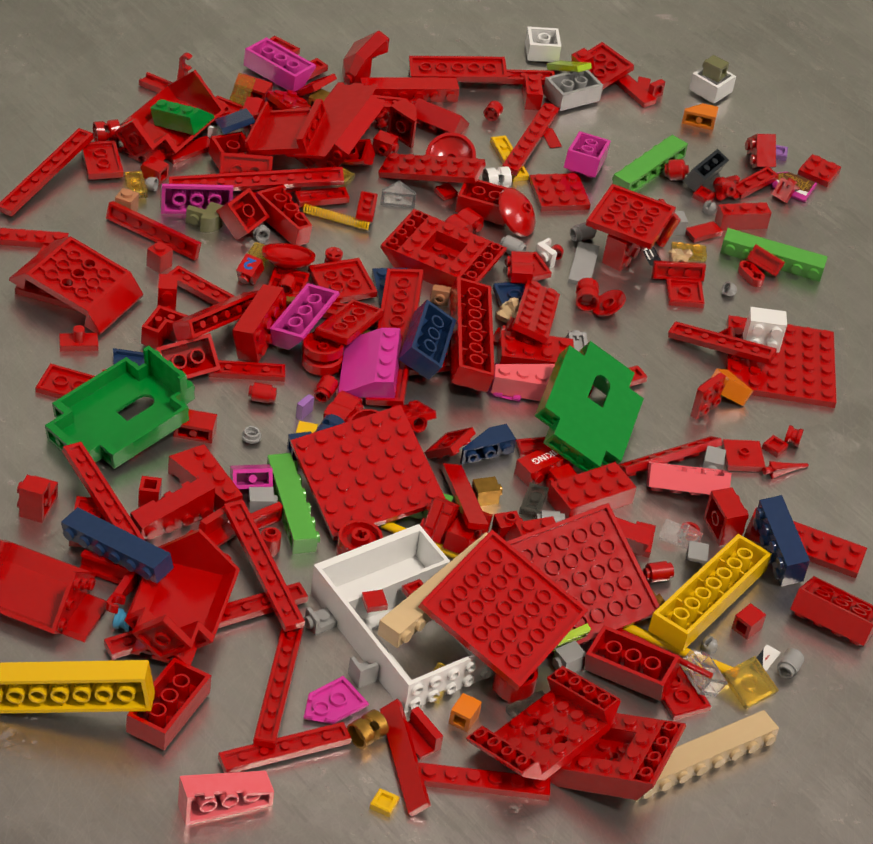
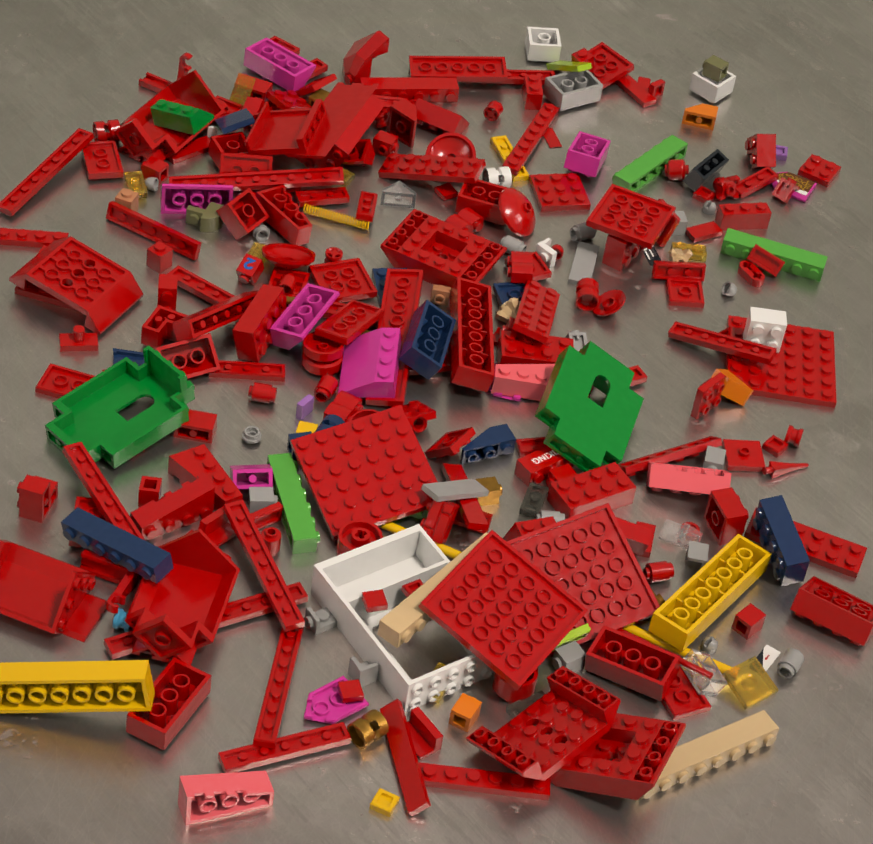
(350, 691): none -> red tile
(455, 490): none -> light grey piece
(459, 536): red brick -> none
(504, 521): red brick -> none

